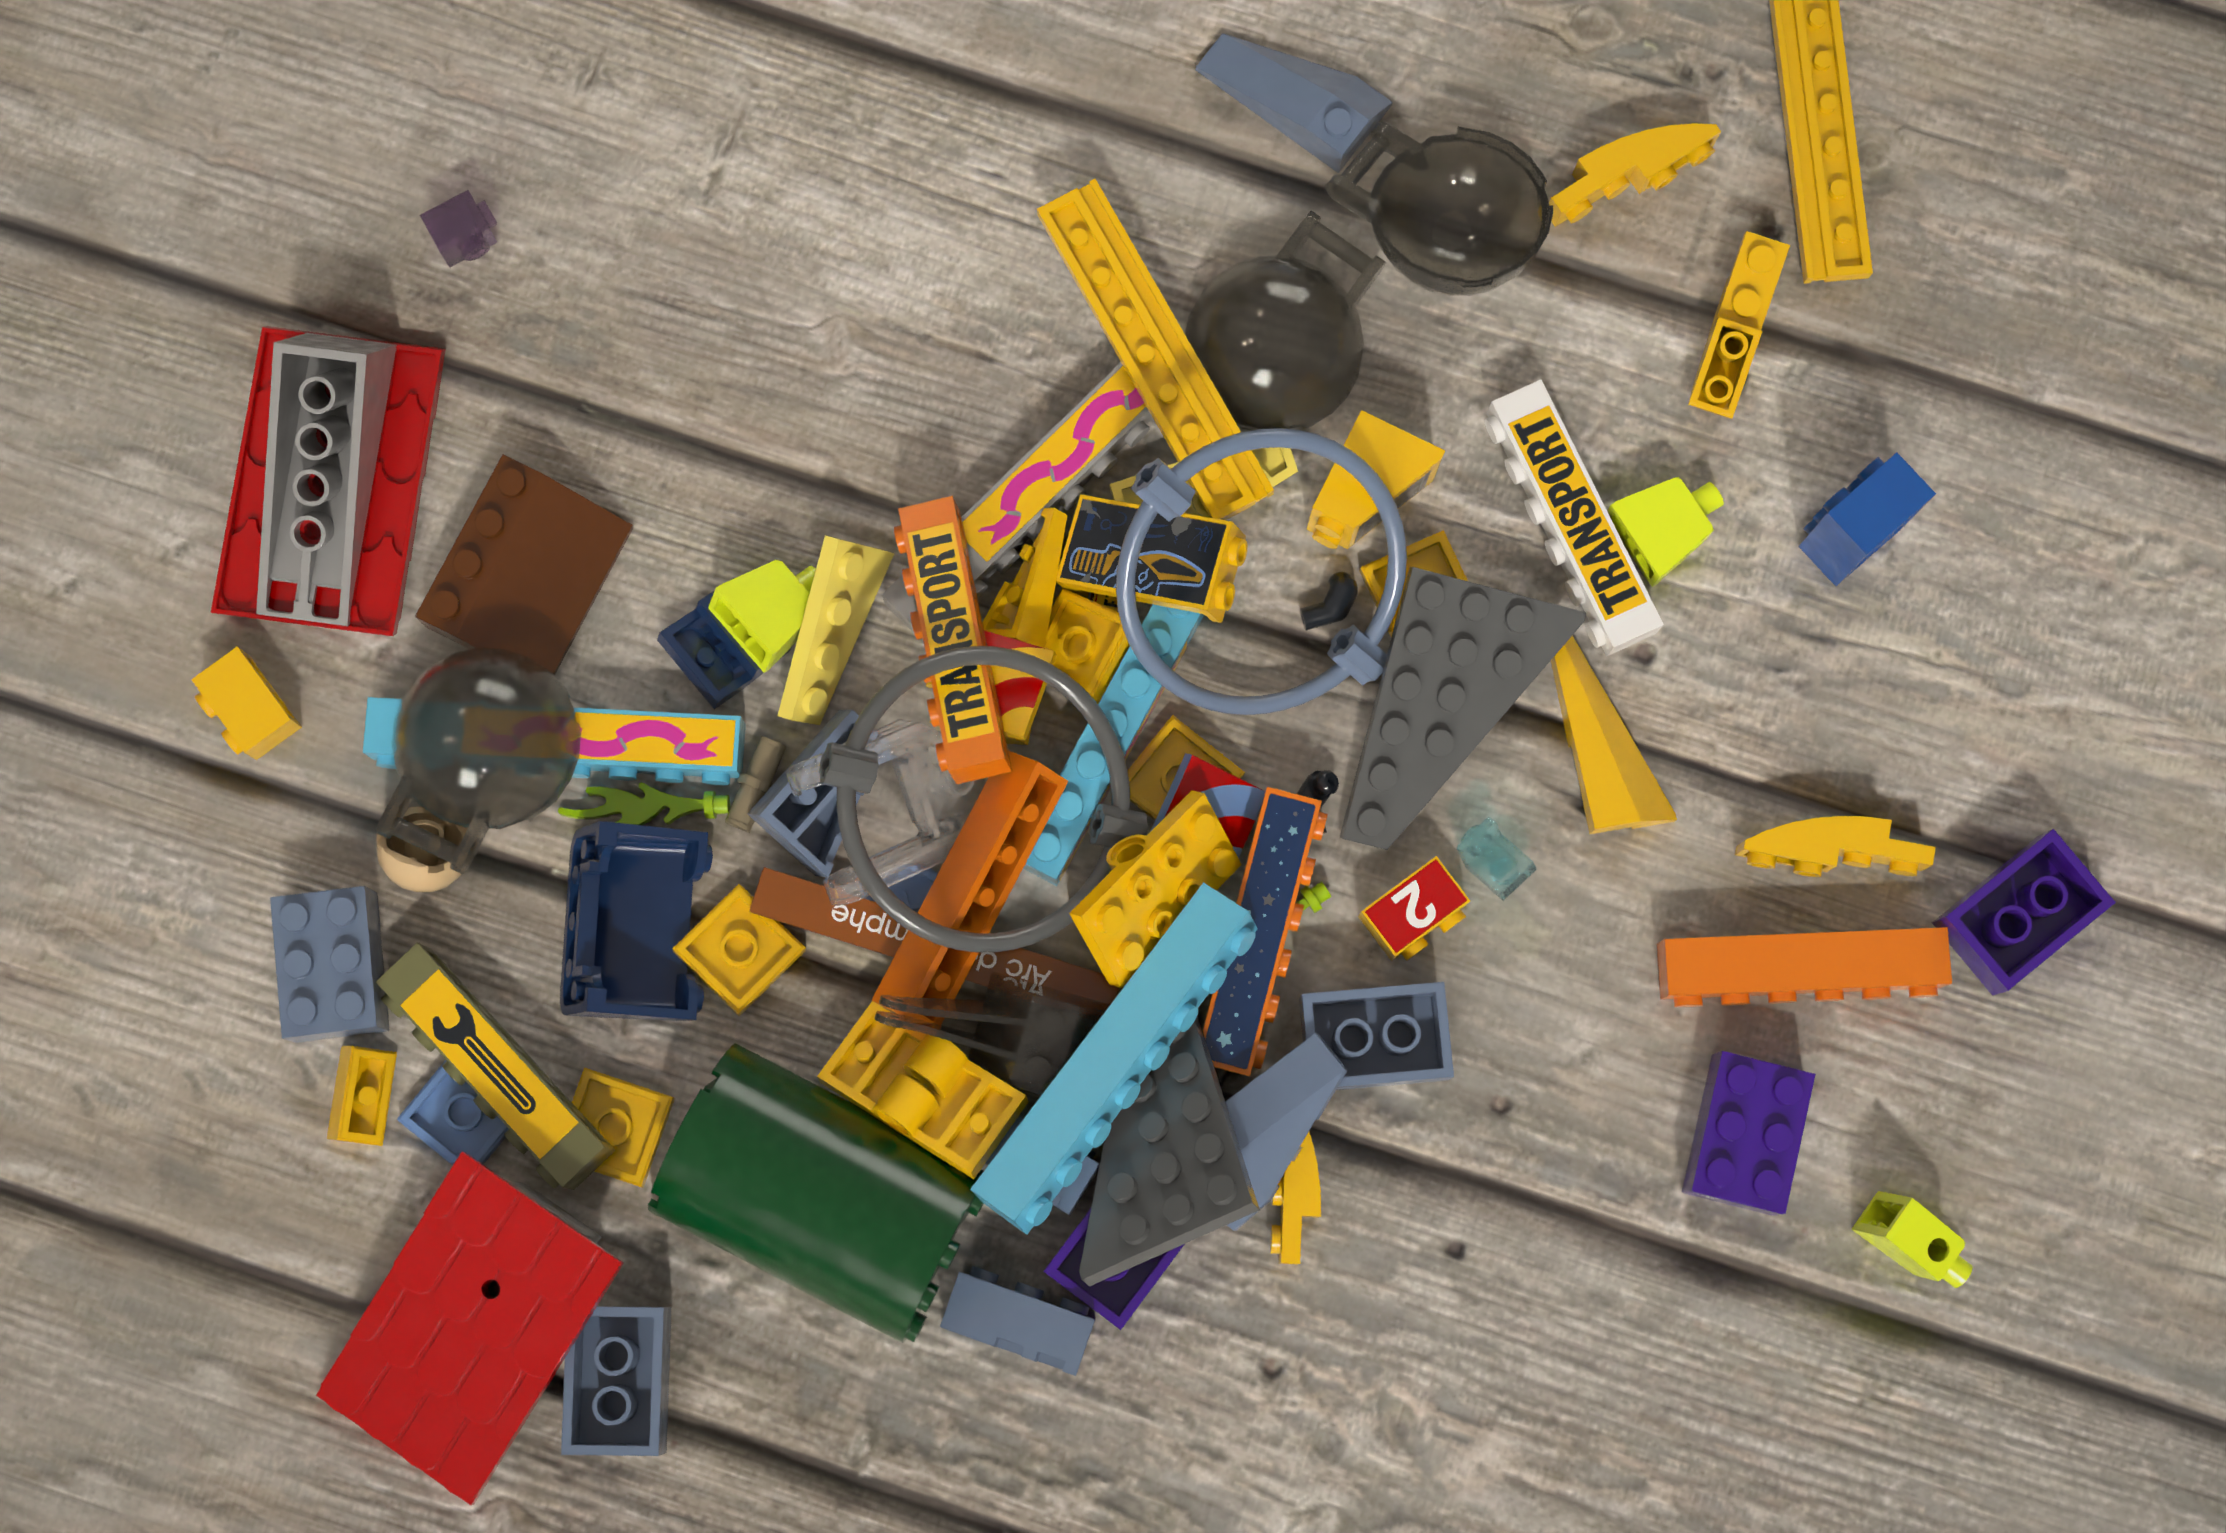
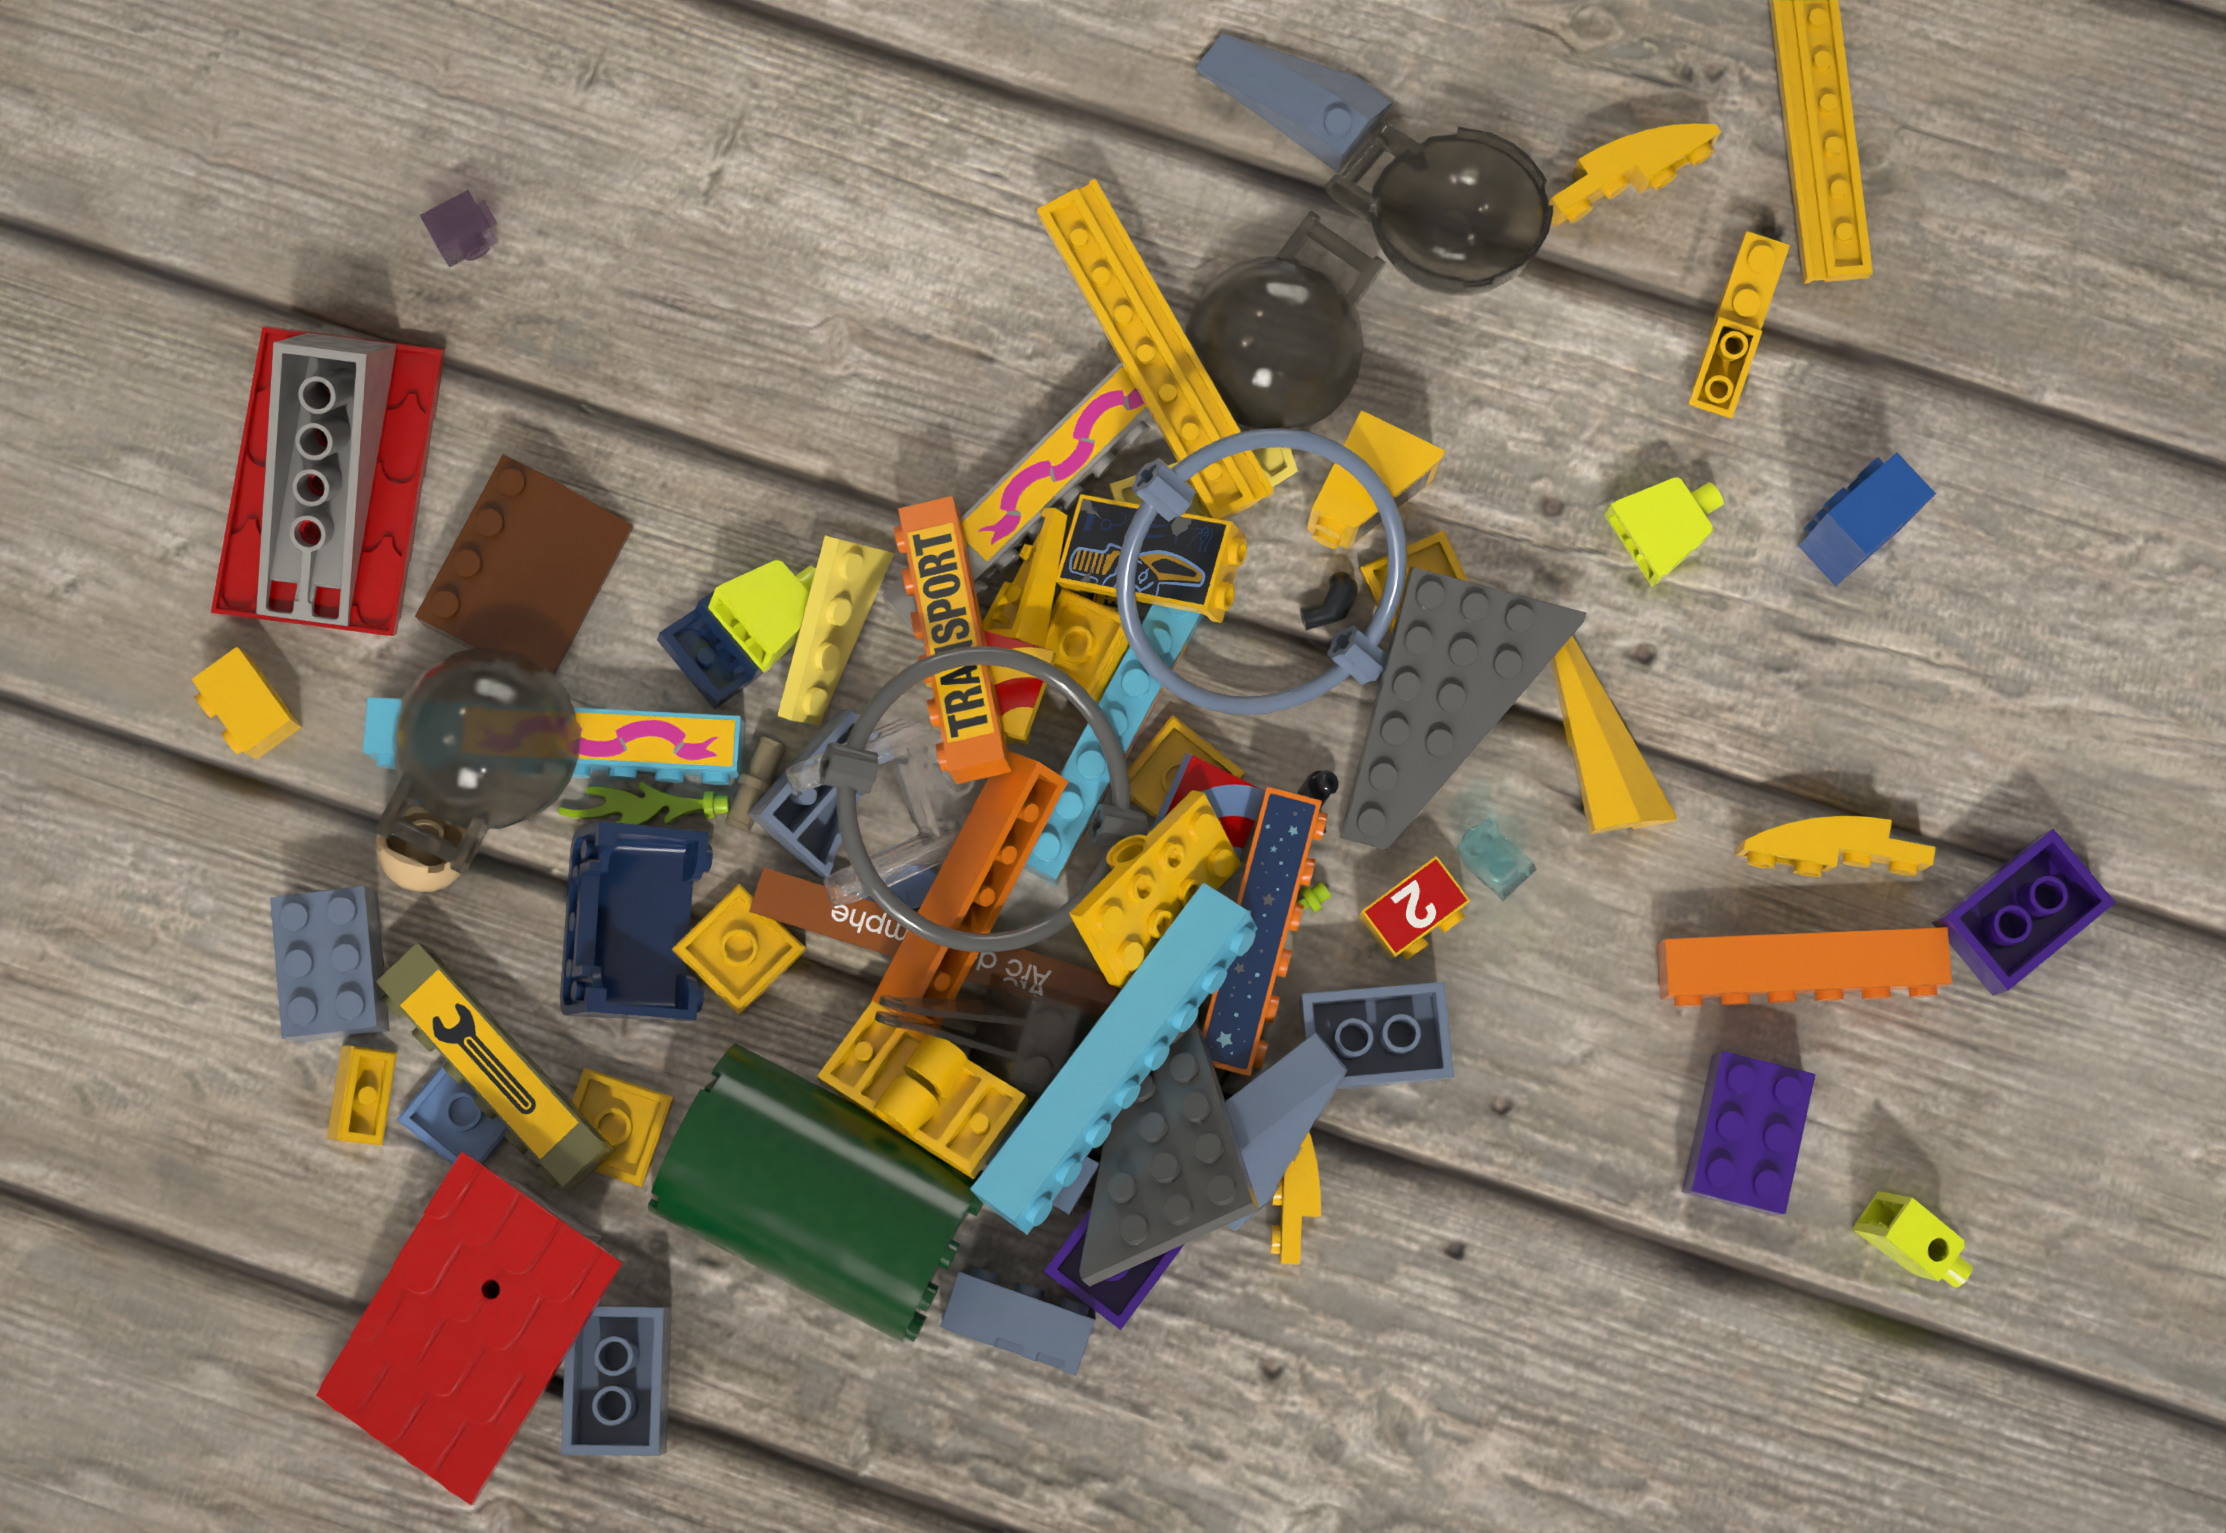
(1573, 519): brick -> none

